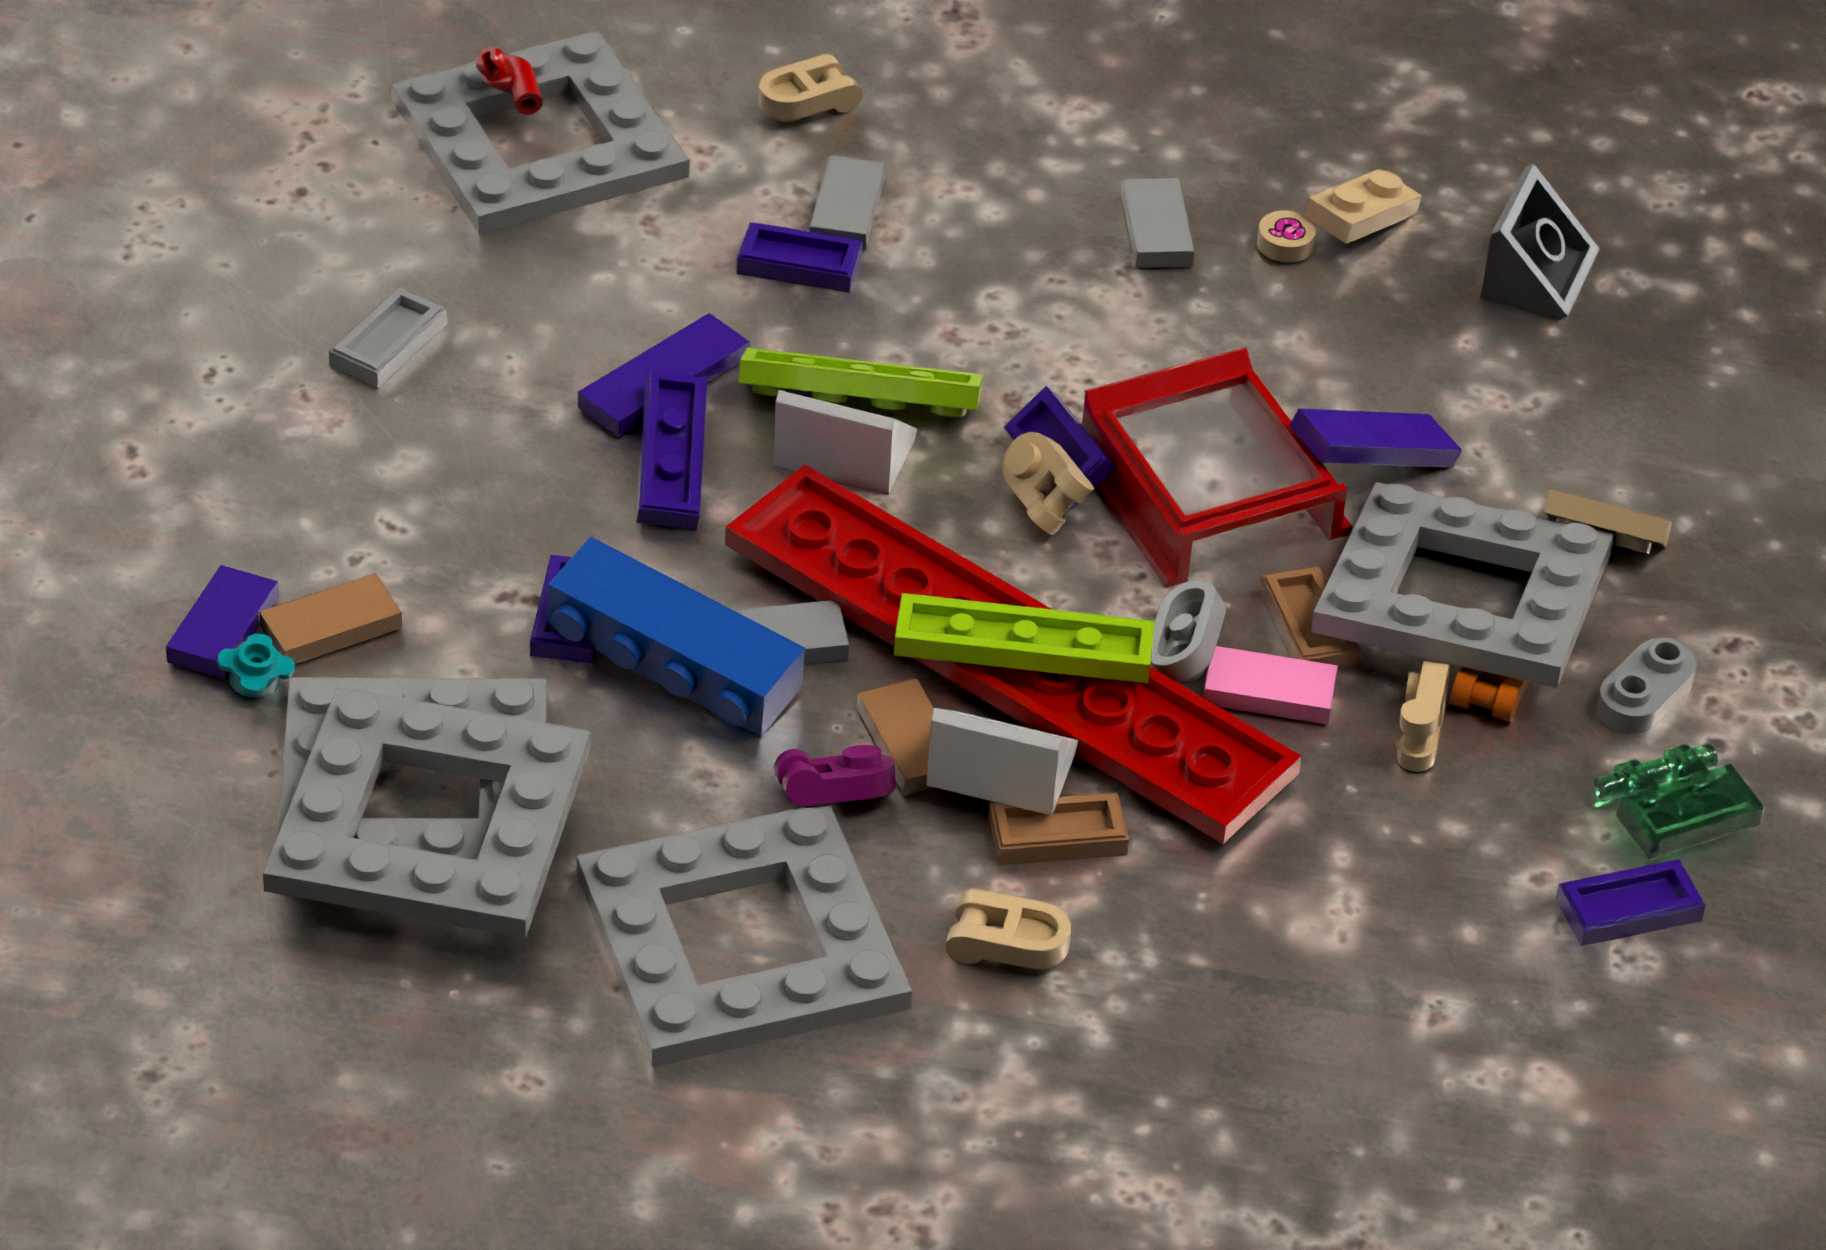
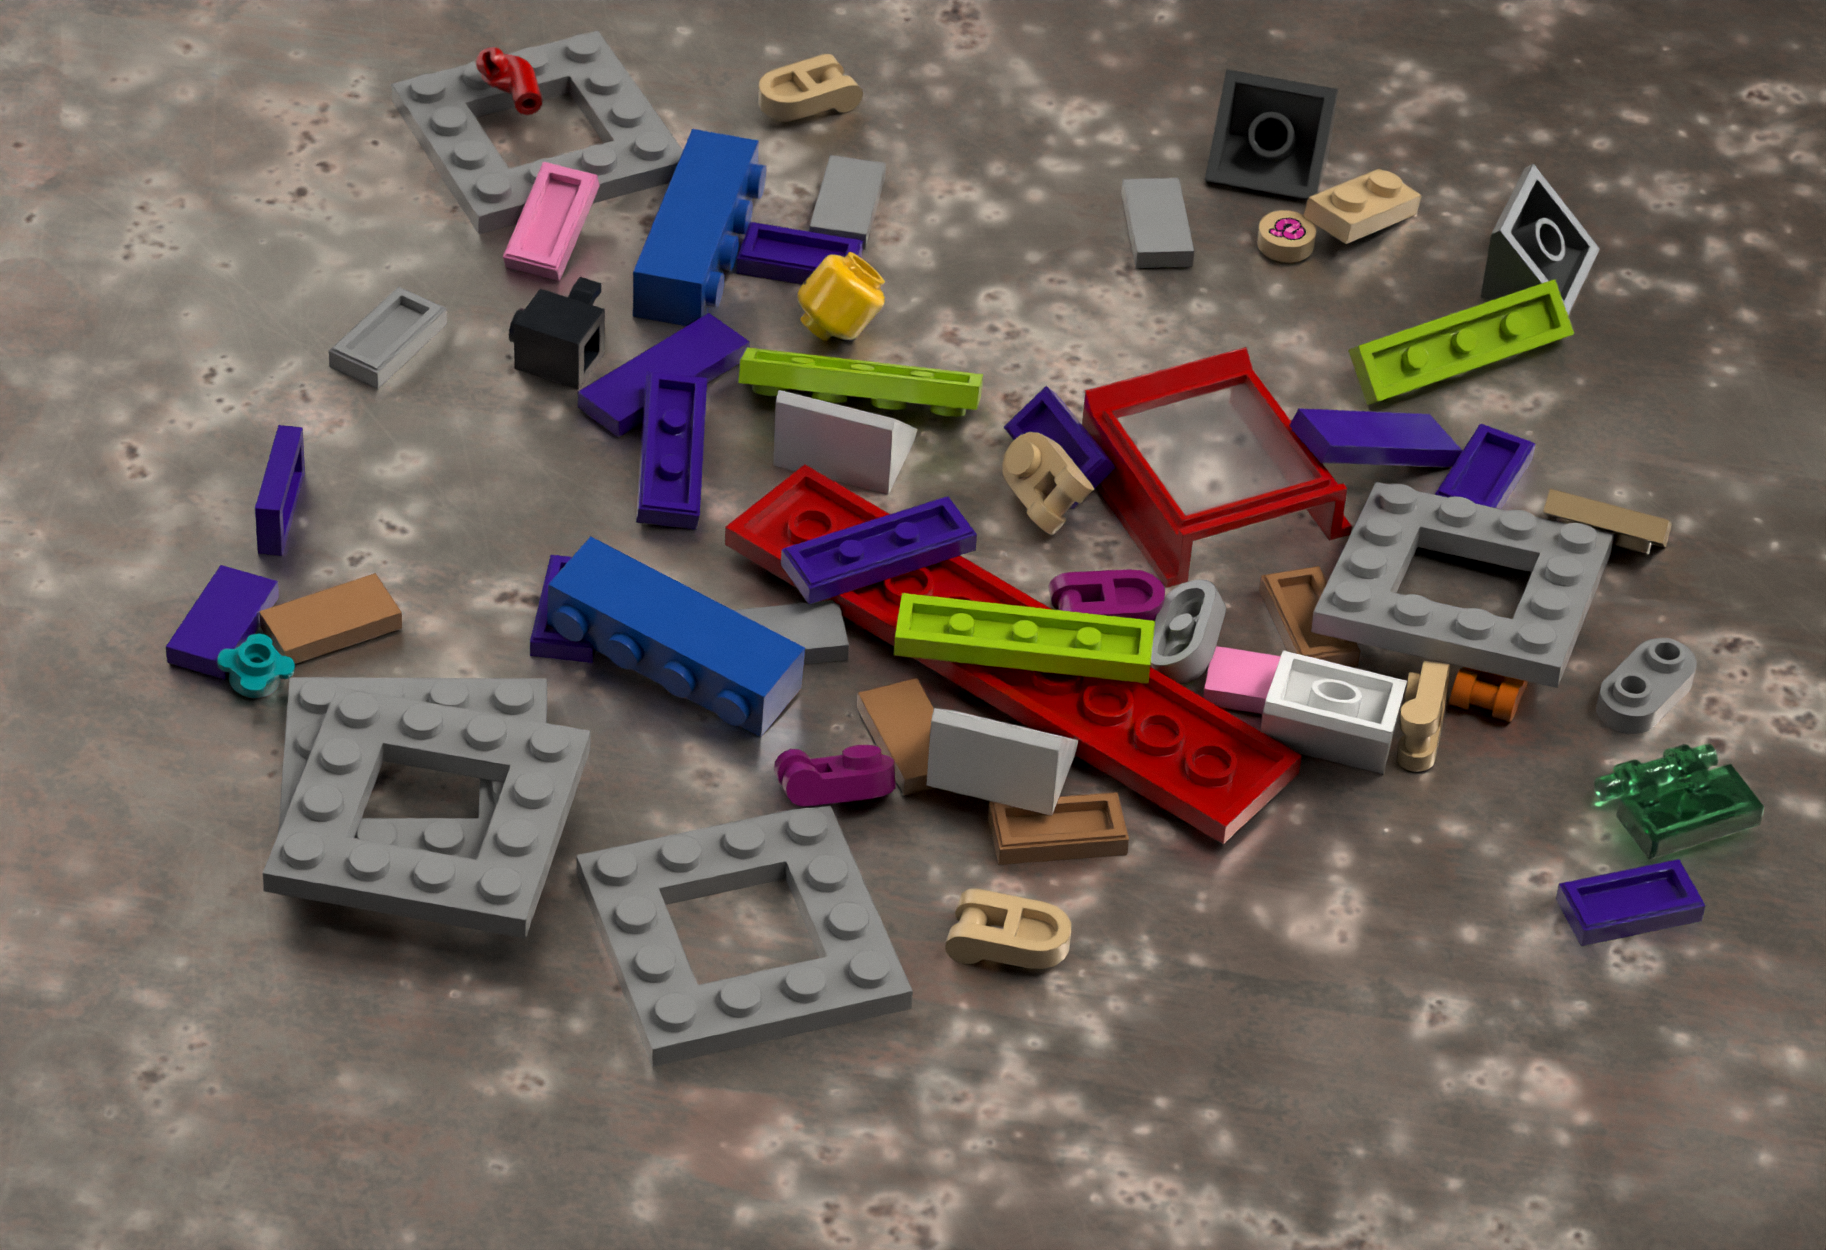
(280, 490): none -> dark purple tile
(551, 221): none -> bright pink tile
(560, 334): none -> black brick
(698, 228): none -> blue brick
(841, 297): none -> yellow head
(878, 549): none -> dark purple tile
(1109, 593): none -> magenta plate
(1272, 135): none -> dark grey slope
(1333, 711): none -> white slope
(1460, 342): none -> lime plate
(1488, 467): none -> dark purple tile

